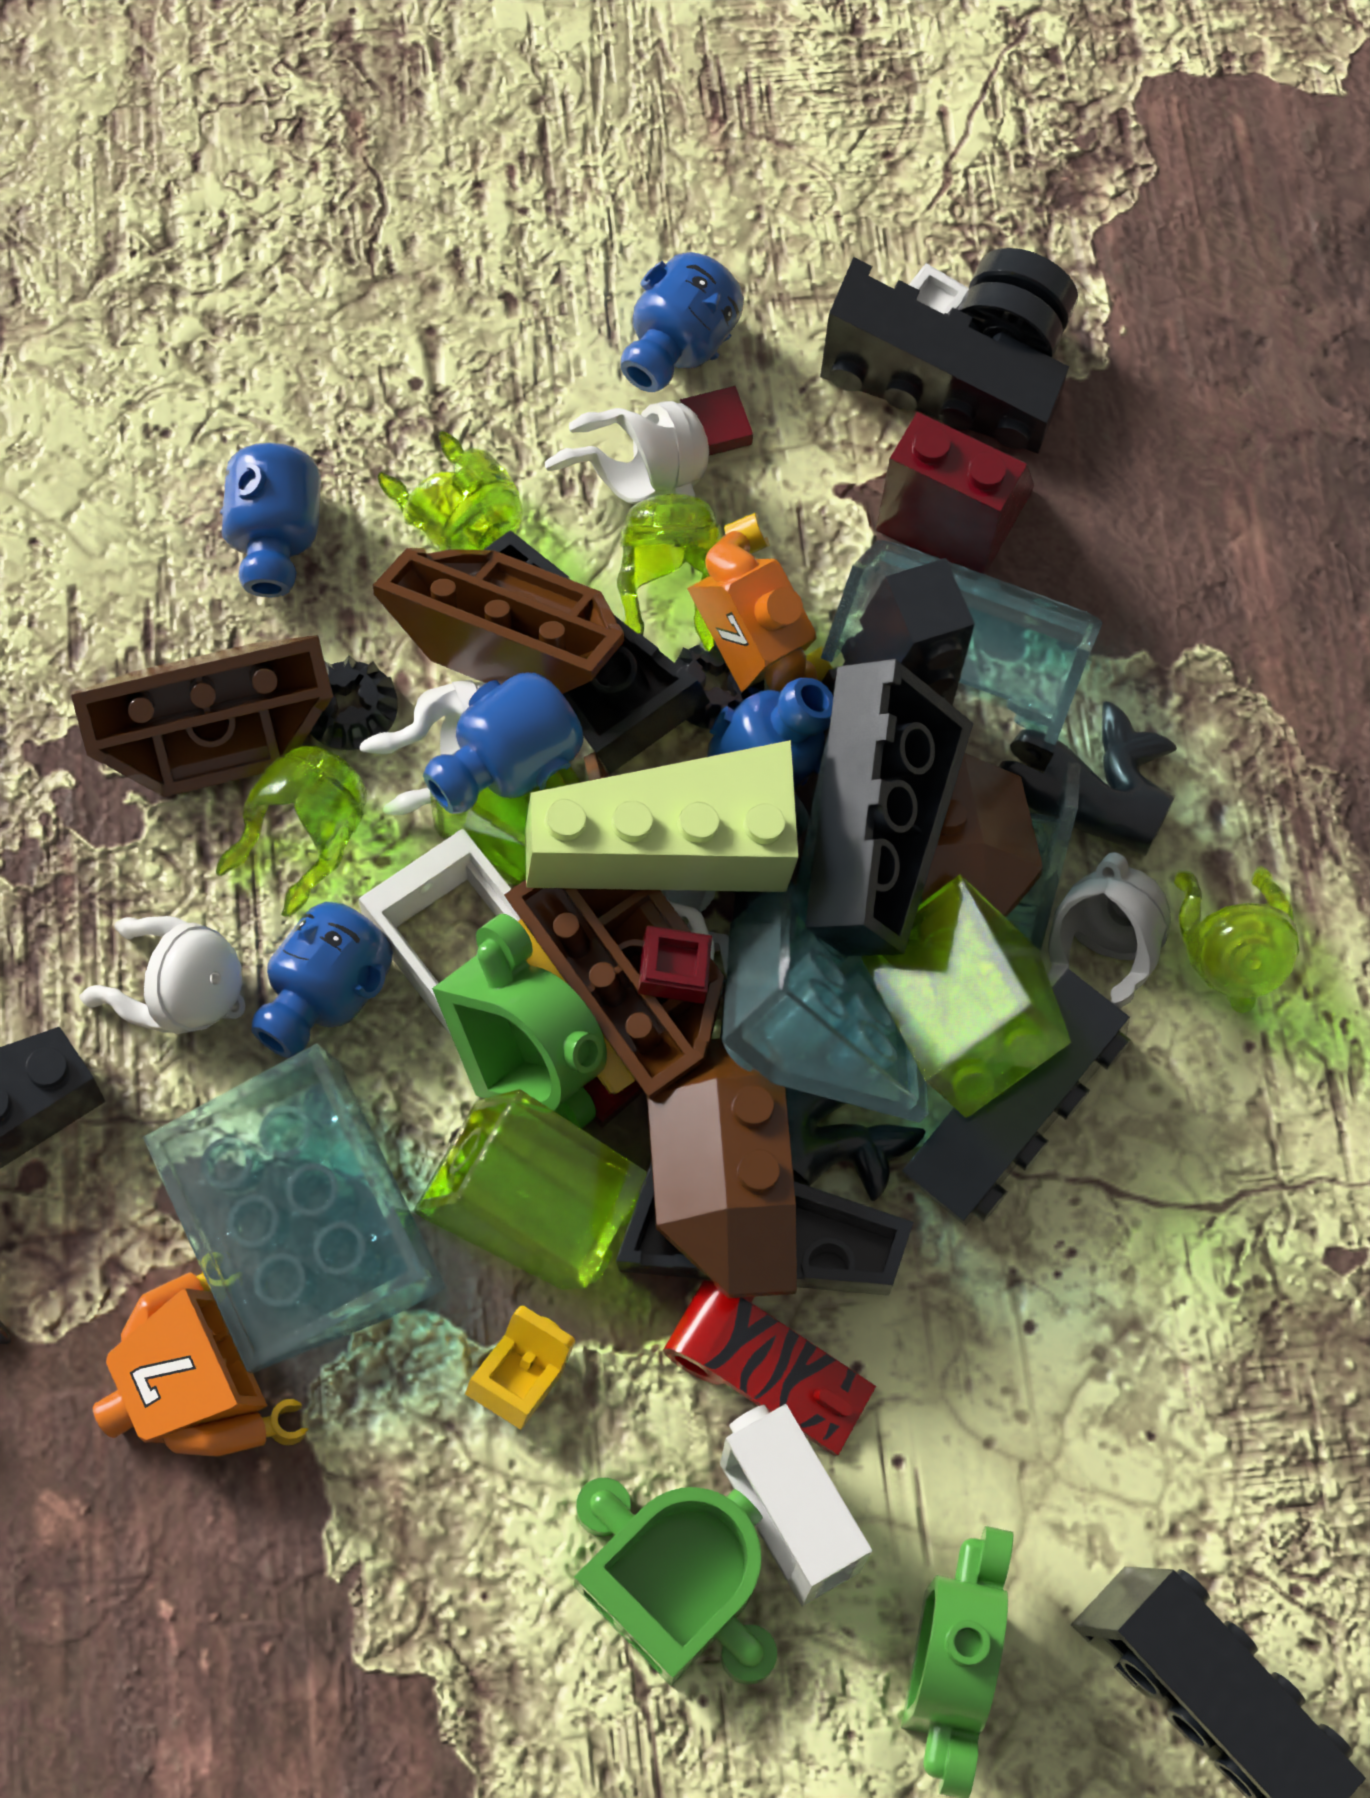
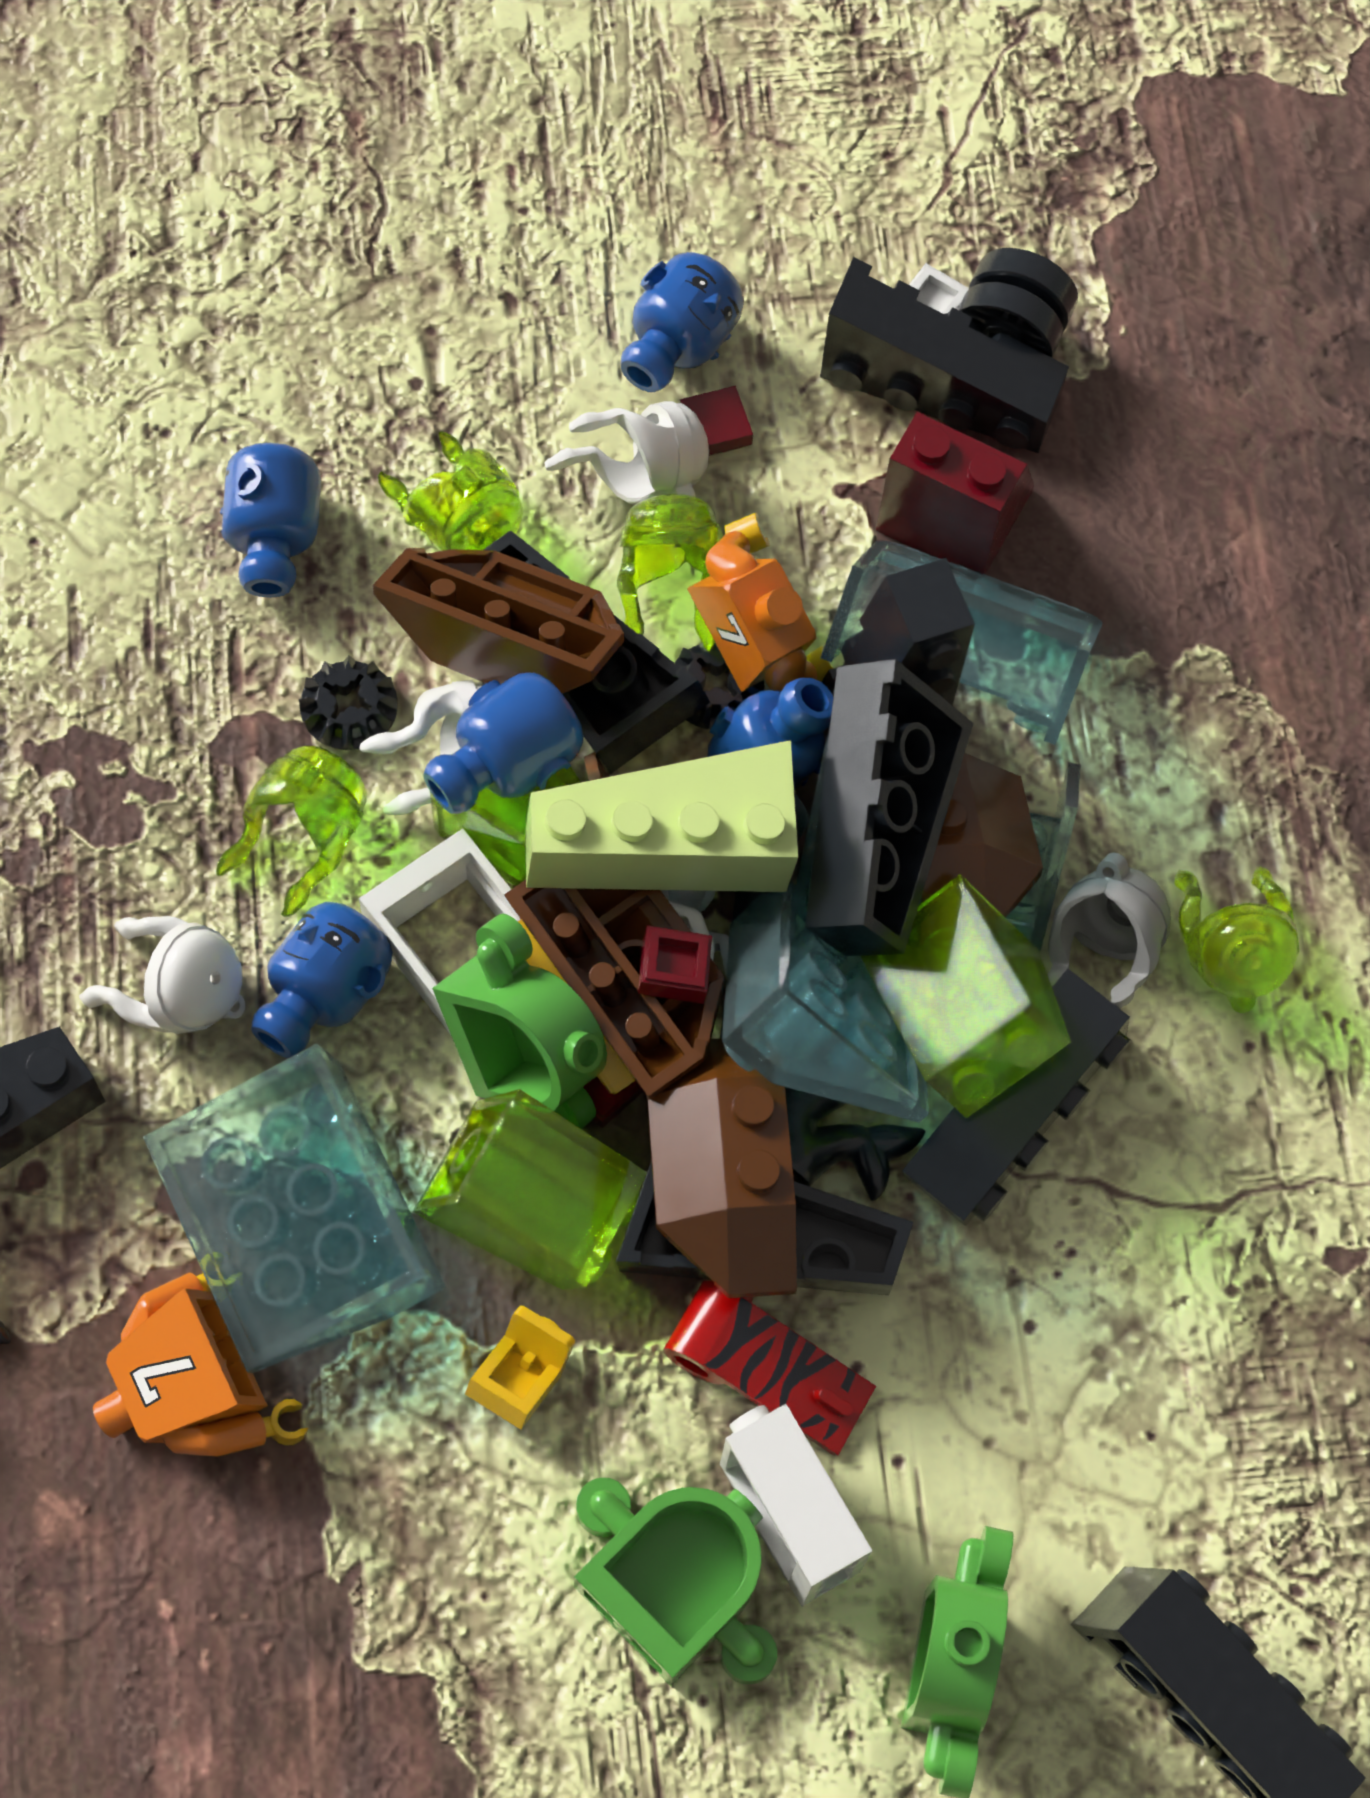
(206, 714): reddish brown wedge -> none
(1123, 810): black piece -> none

